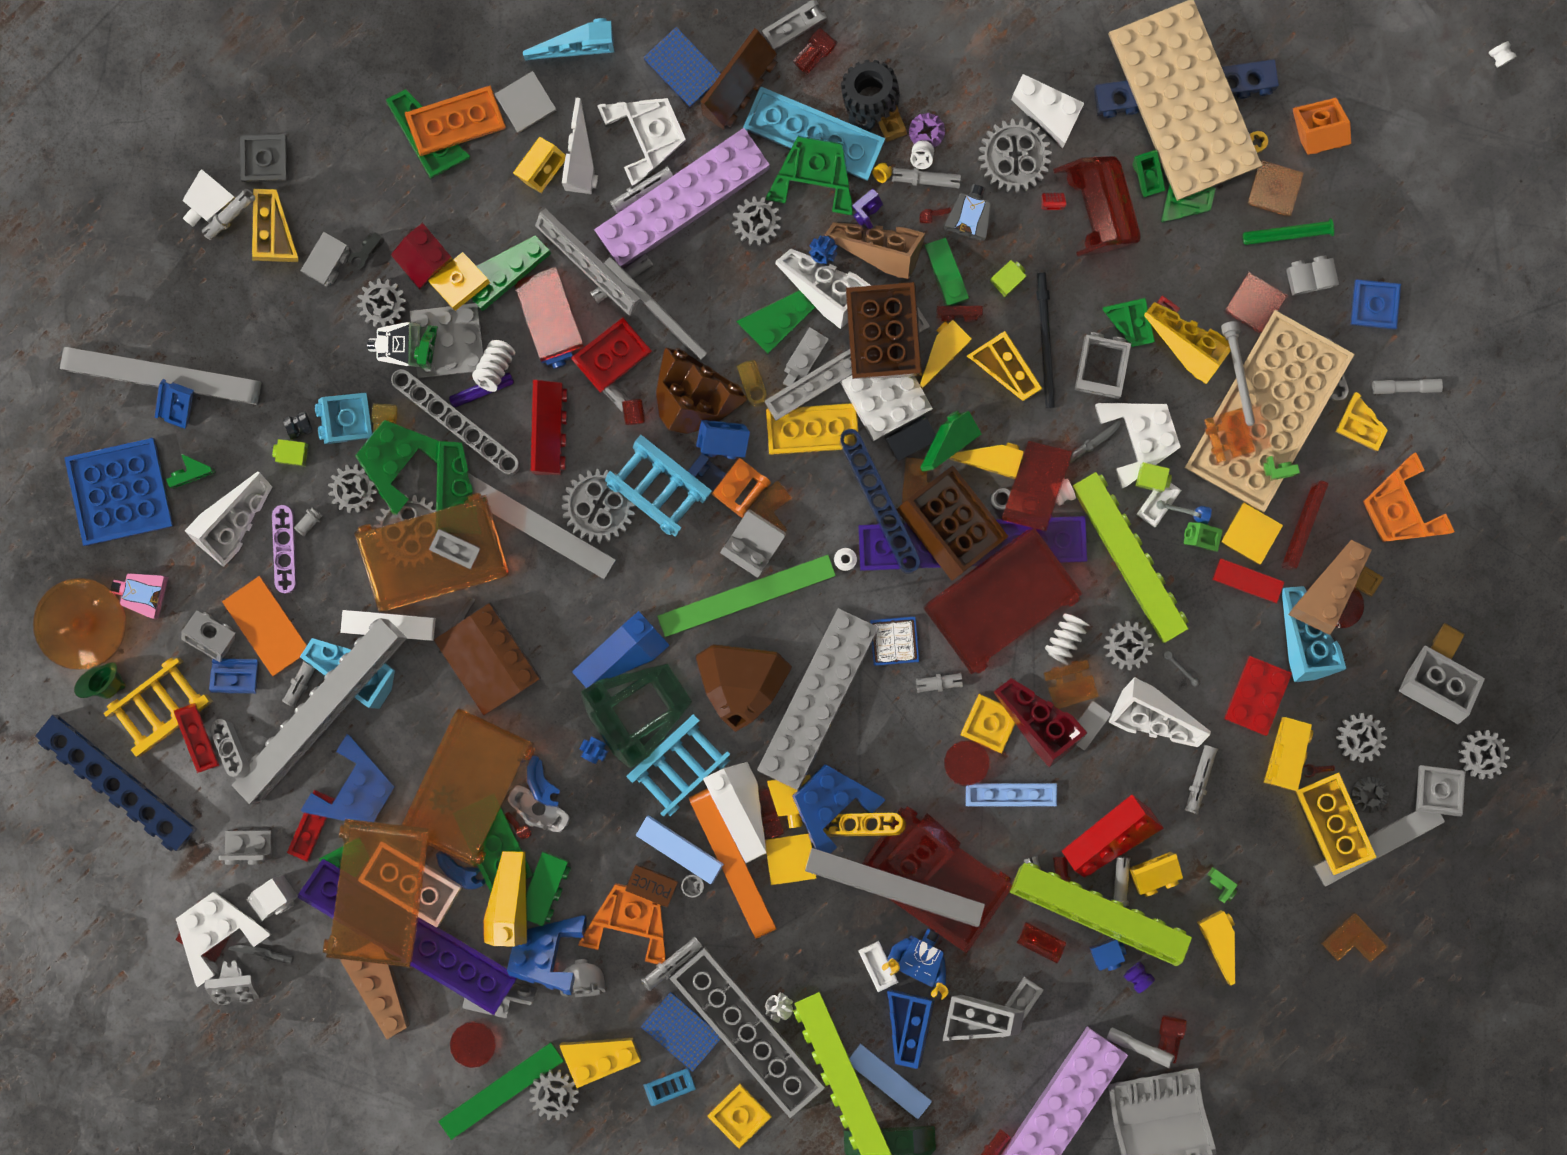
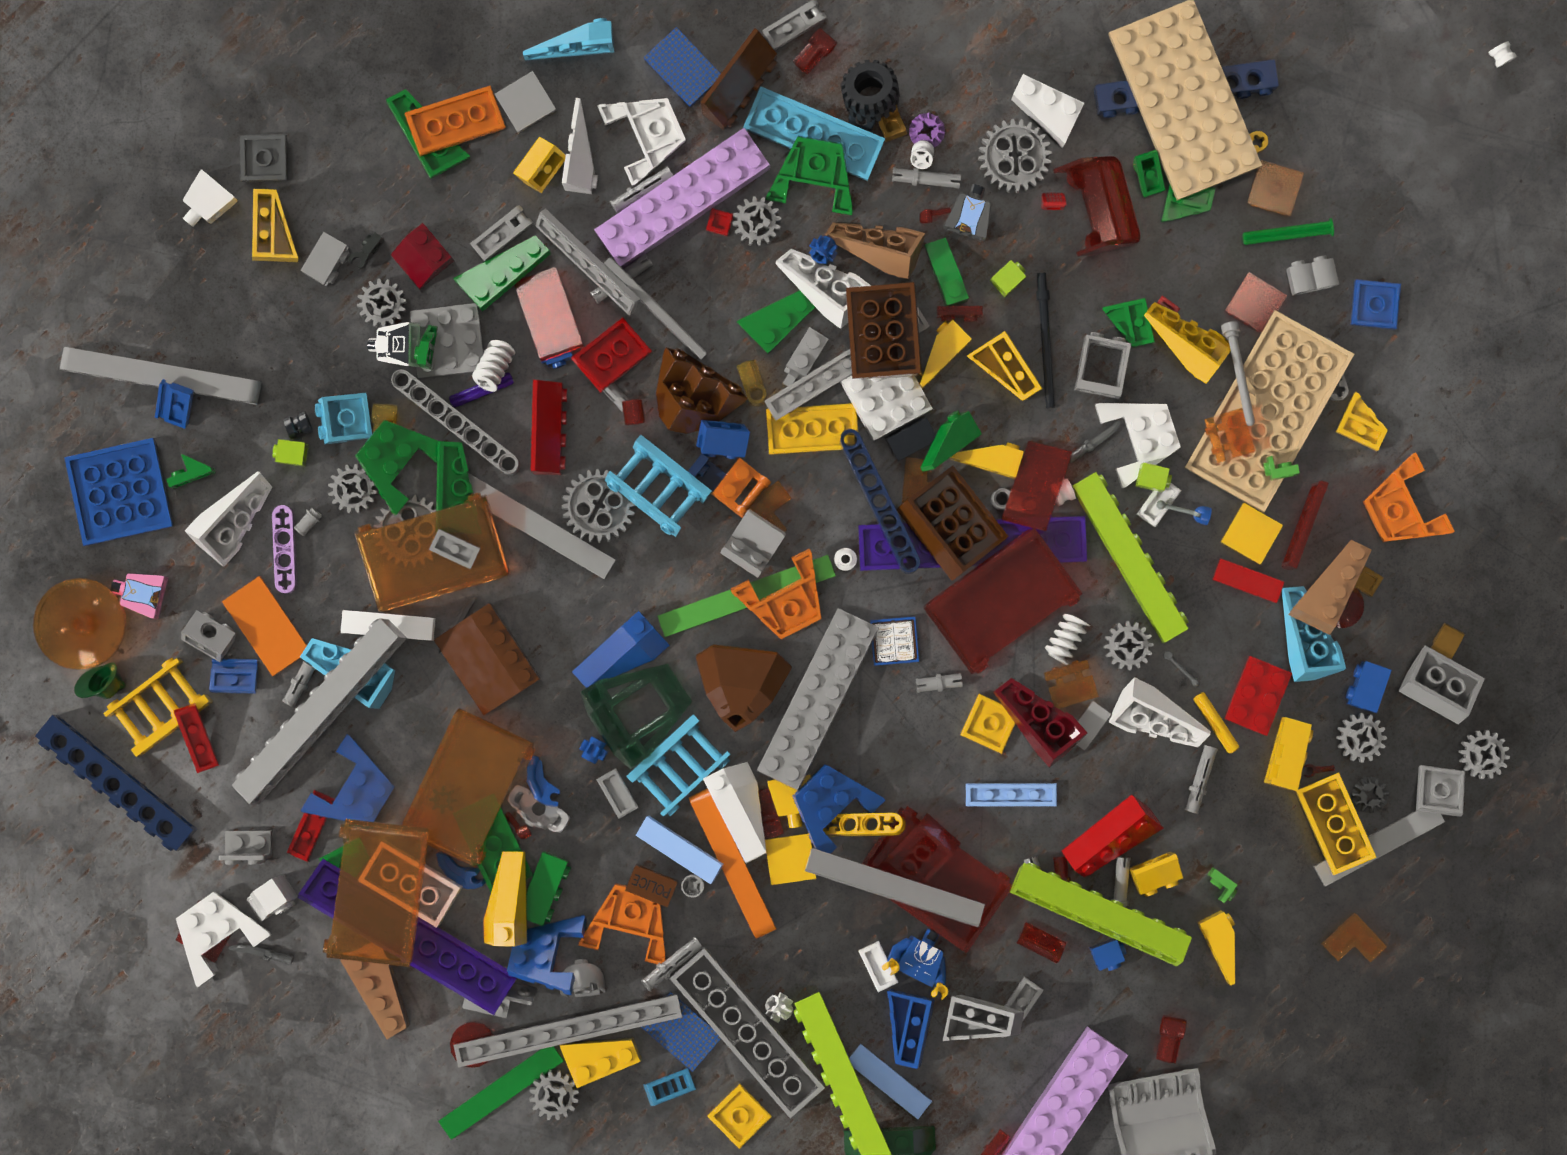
(222, 219): light grey pin -> none
(232, 986): light grey plate -> none
(237, 754): light grey beam -> none
(459, 281): yellow plate -> none
(501, 233): none -> light grey plate
(567, 1030): none -> light grey plate
(617, 793): none -> light grey tile
(719, 222): none -> red tile
(789, 607): none -> orange wing
(866, 206): dark purple bracket -> none
(878, 175): yellow hinge -> none
(966, 763): clear red tile -> none
(1126, 1041): light grey piece -> none
(1138, 976): dark purple wheel -> none
(1203, 536): bright green bracket -> none
(1216, 722): none -> yellow axle
(1322, 126): orange slope -> none
(1368, 686): none -> blue brick
(1392, 386): light grey piece -> none

